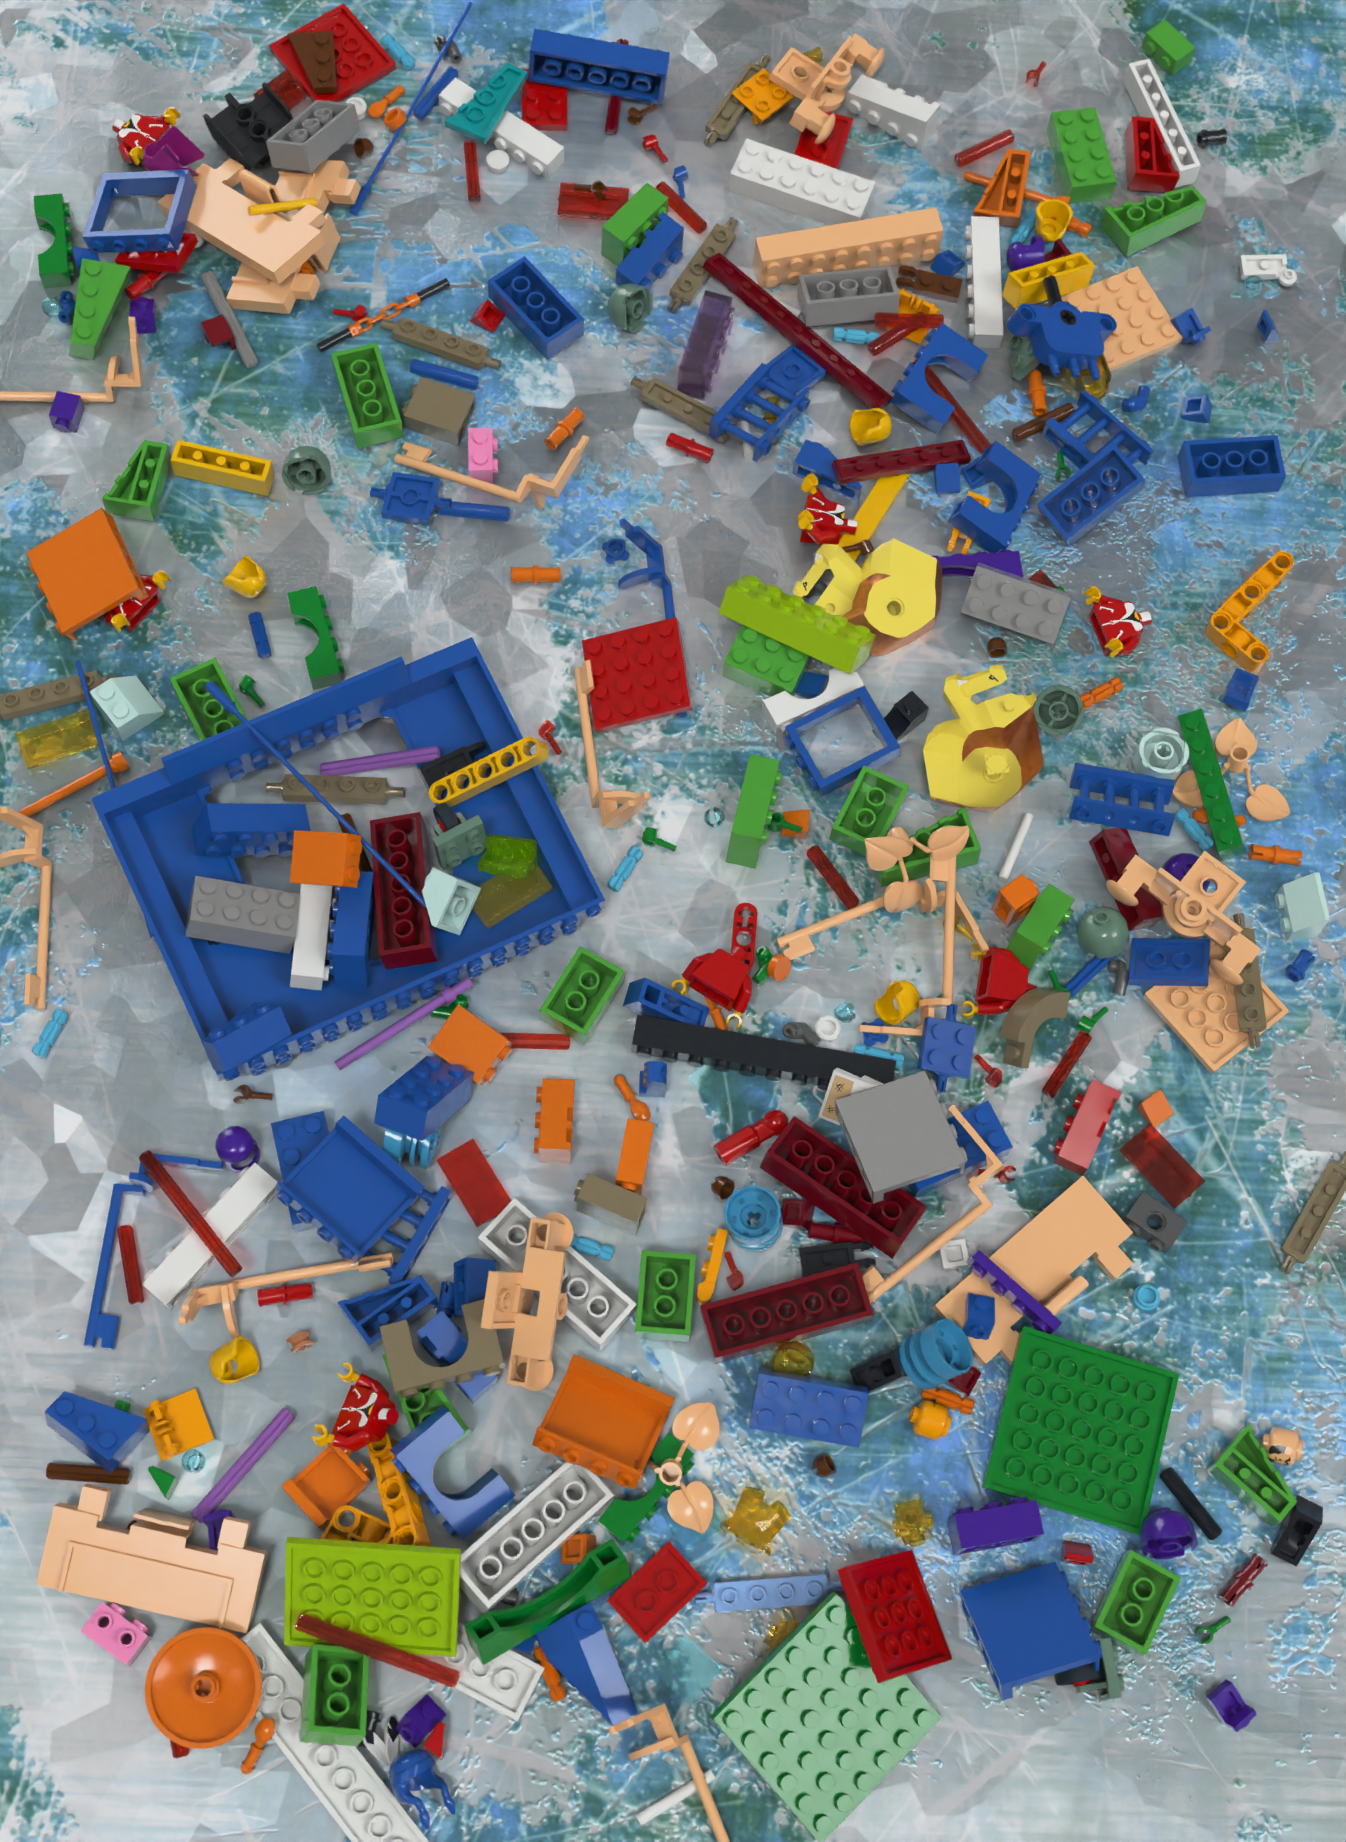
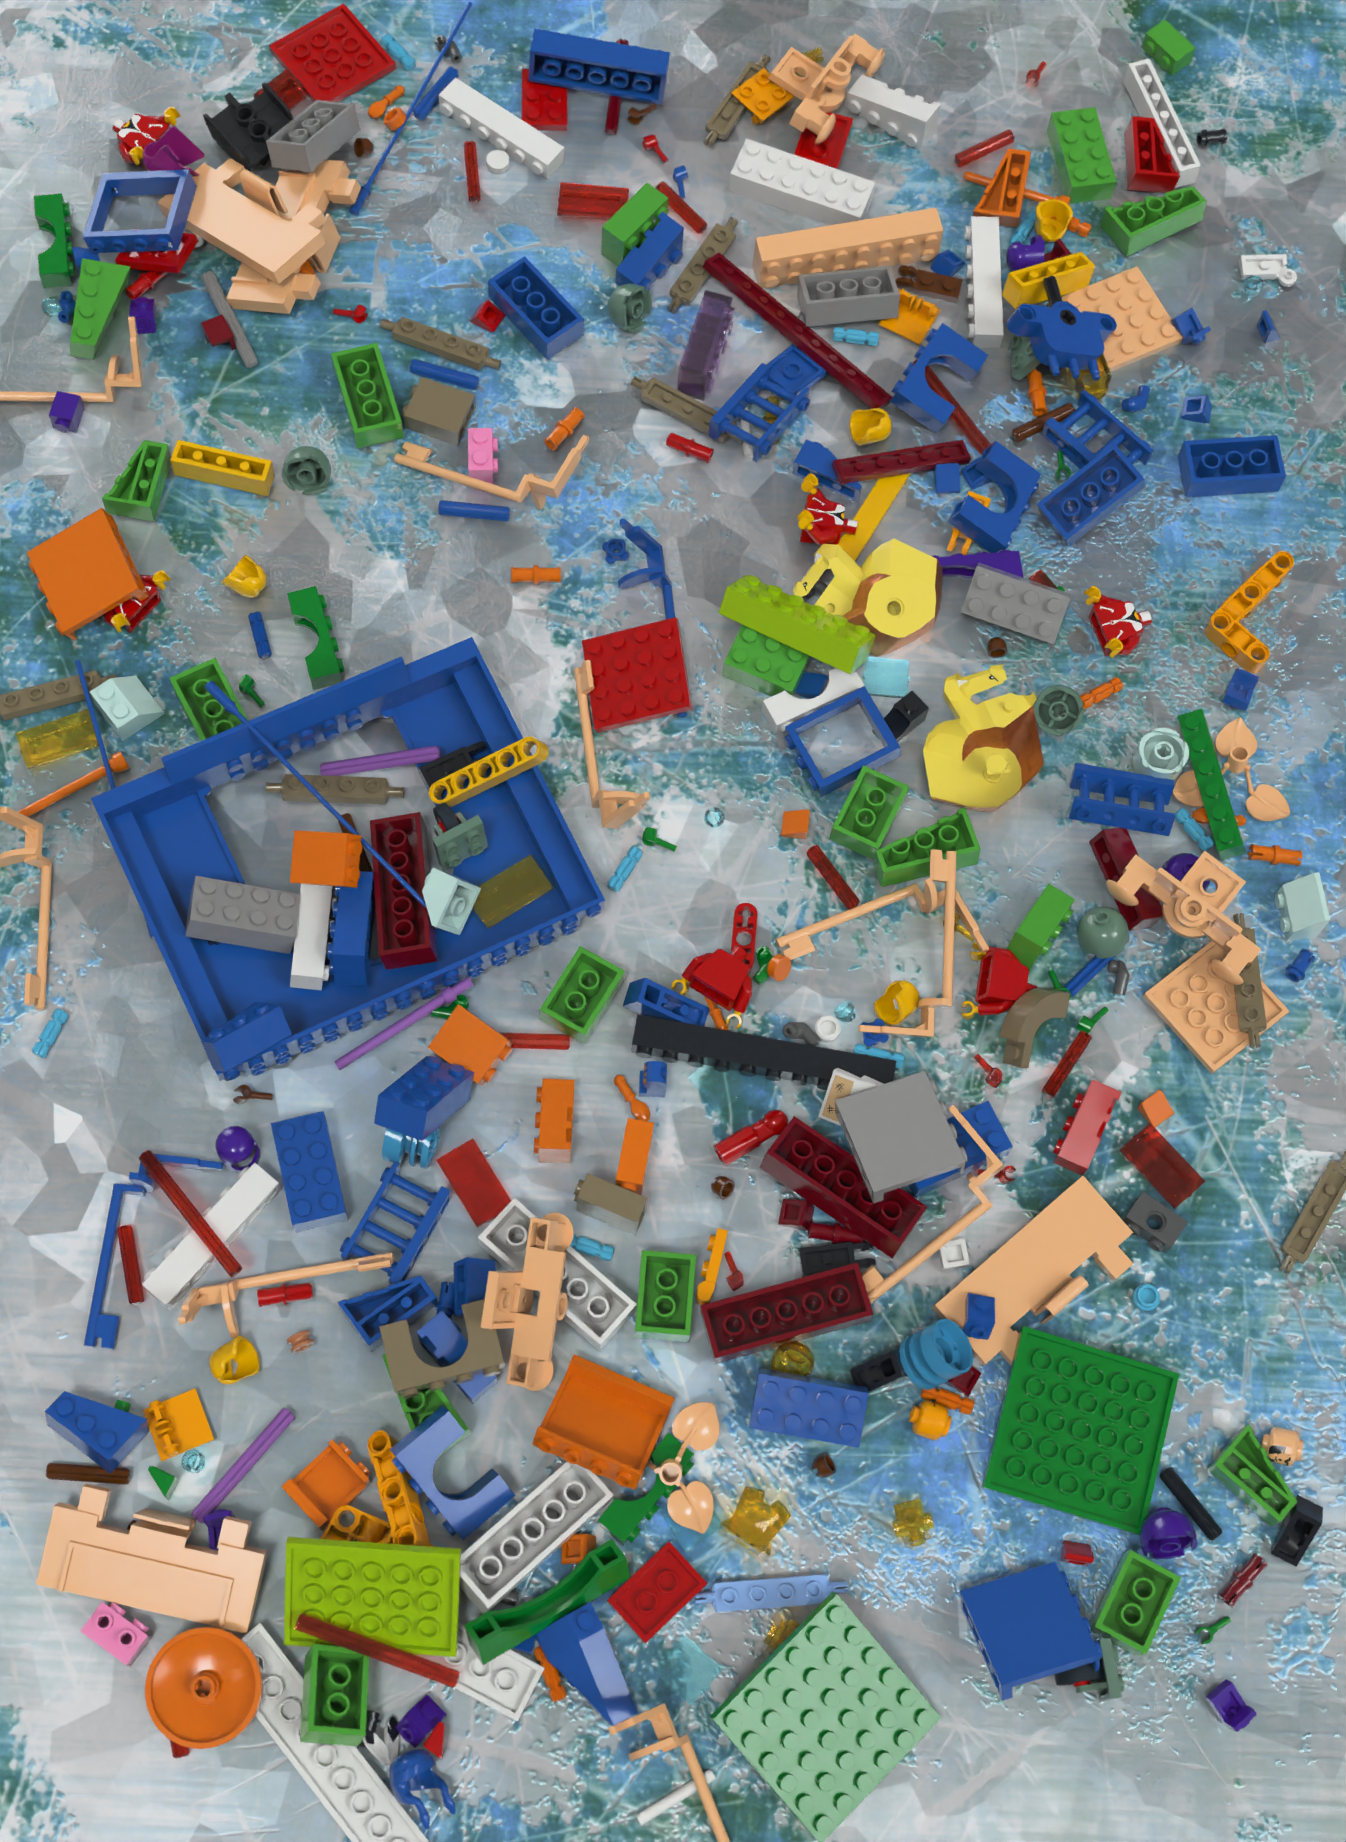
(248, 829): blue brick -> none
(263, 1733): orange piece -> none
(281, 206): yellow bar -> none
(317, 58): reddish brown wing -> none
(349, 1190): blue panel -> none
(355, 329): piece -> none
(360, 105): white tile -> none
(363, 1414): red torso -> none
(410, 498): blue plate -> none
(488, 106): teal wing -> none
(508, 856): clear neon green bracket -> none
(545, 732): clear red hand -> none
(596, 188): reddish brown hand -> none
(753, 811): bright green wedge -> none
(757, 1204): dark azure wheel -> none
(775, 827): green hand -> none
(864, 546): reddish brown hand -> none
(885, 851): light nougat plant -> none
(886, 677): none -> clear light blue piece
(889, 338): clear red axle -> none
(894, 1615): red plate -> none
(908, 320): clear red axle -> none
(946, 1048): blue plate -> none
(994, 1526): dark purple brick -> none
(1005, 1286): dark purple plate -> none
(1015, 847): white bar -> none
(1015, 900): orange brick -> none
(1169, 962): blue plate -> none

